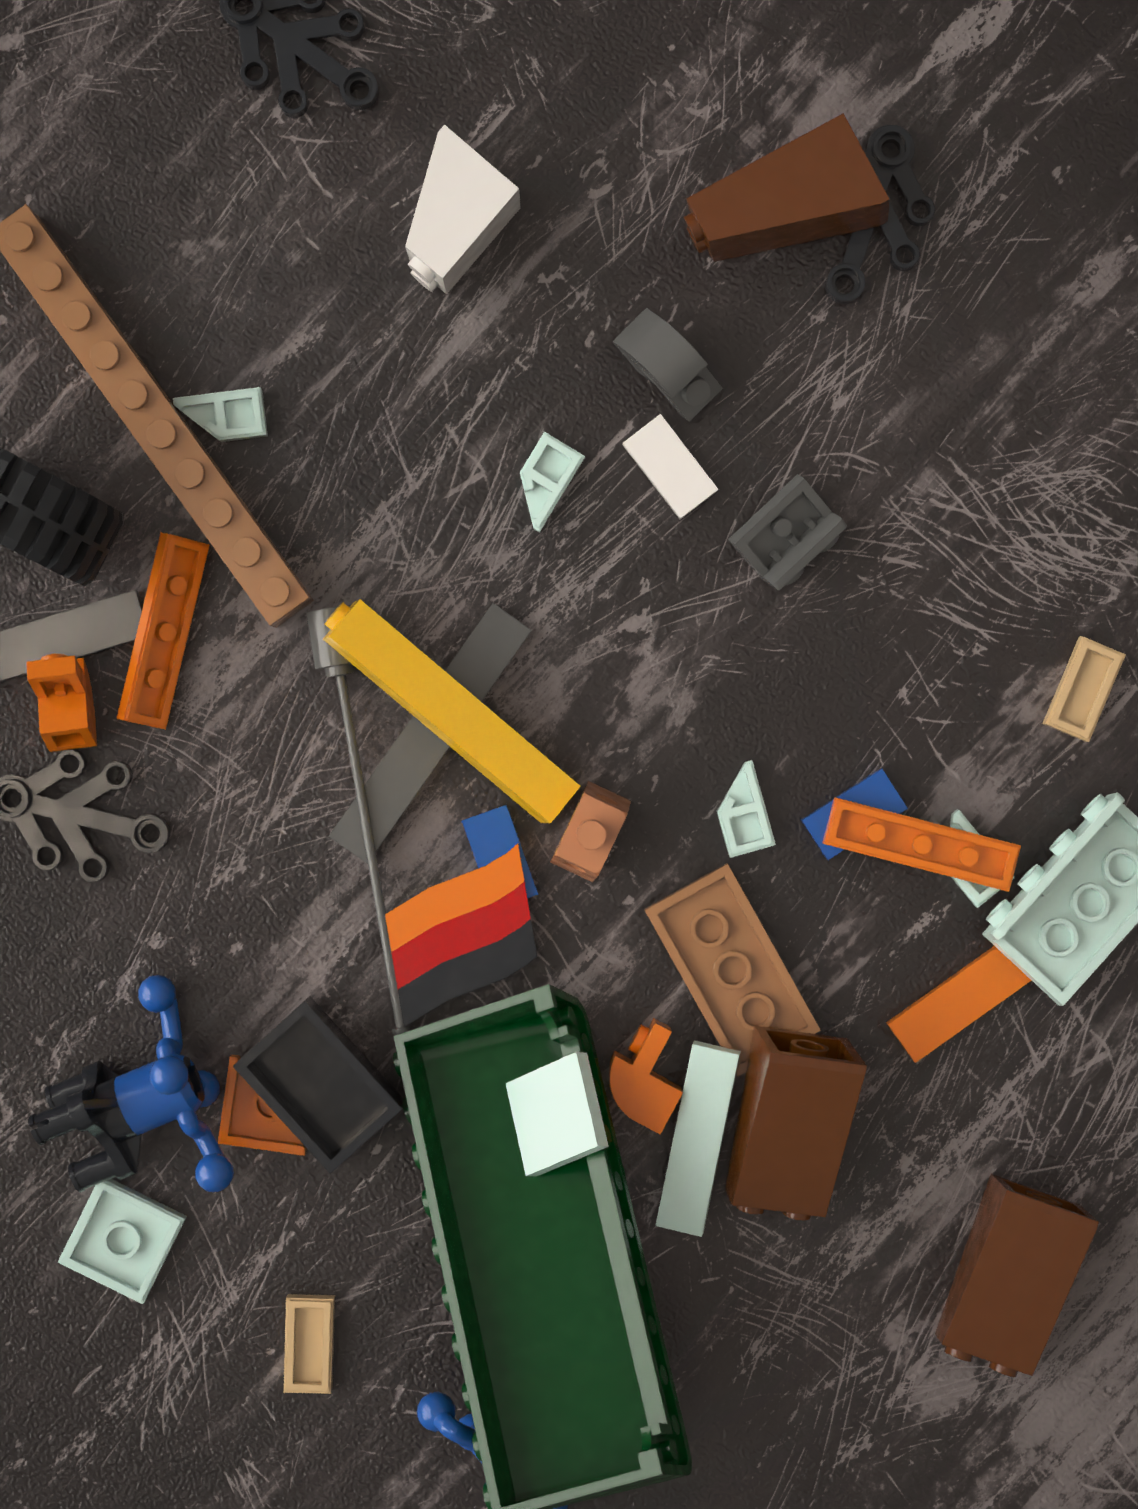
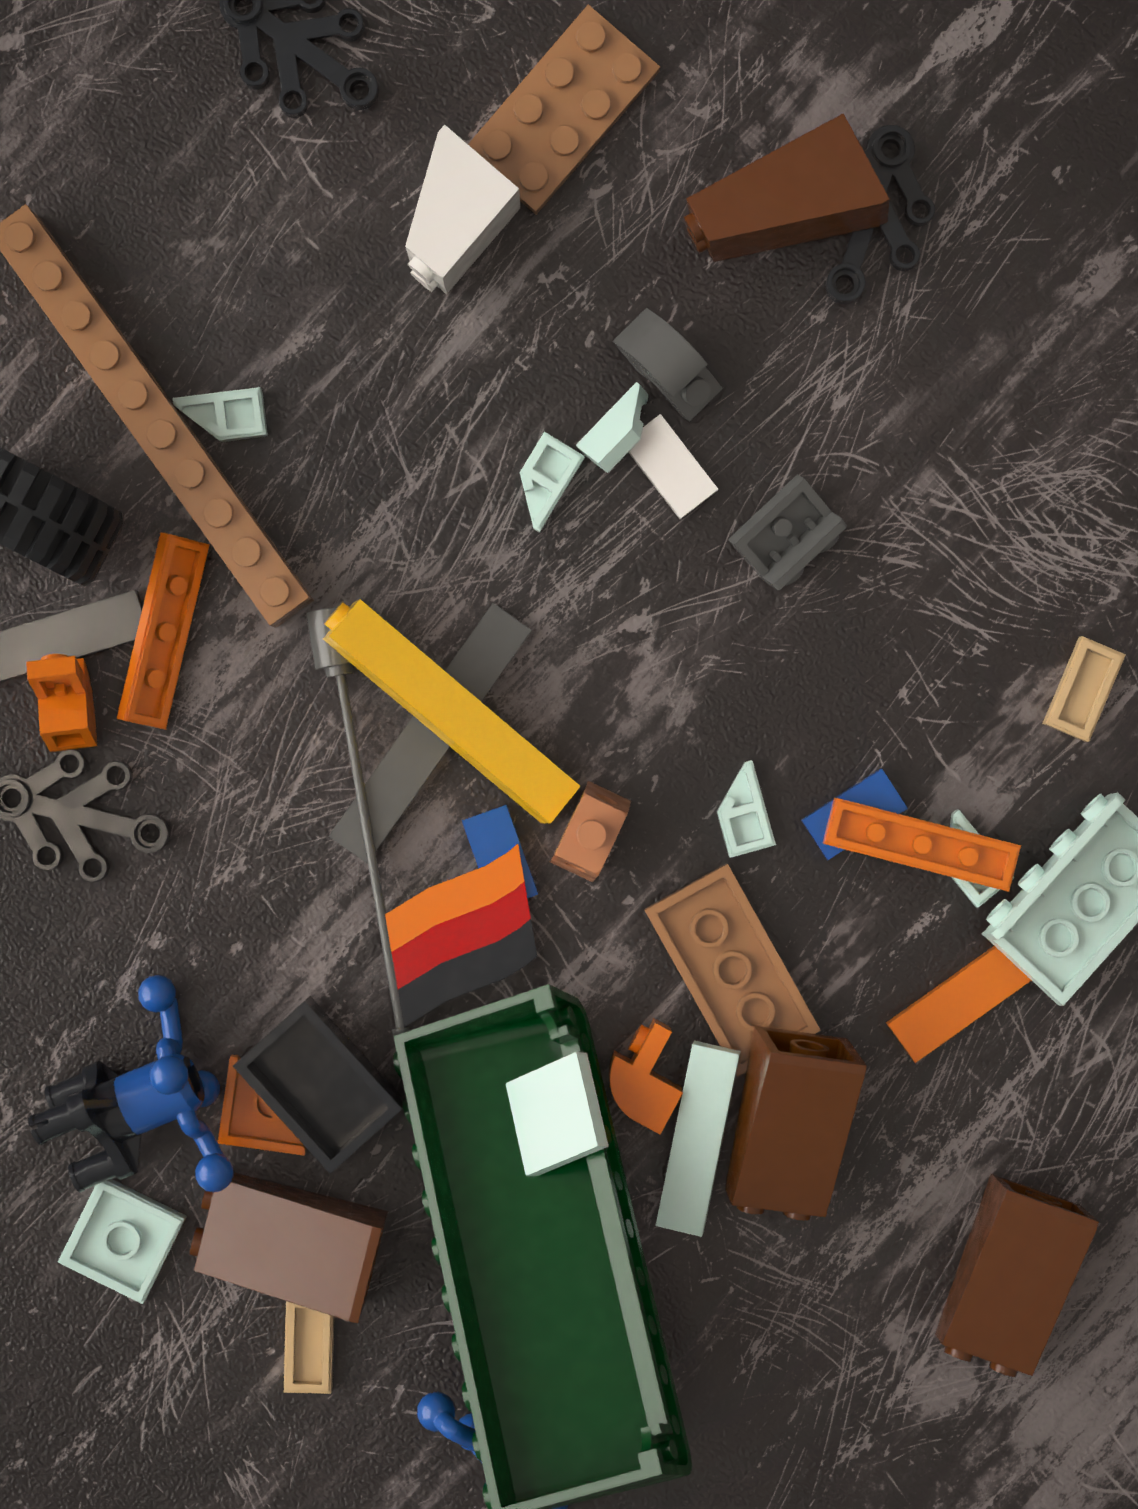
(290, 1244): none -> slope
(564, 107): none -> medium nougat plate
(616, 431): none -> light aqua tile

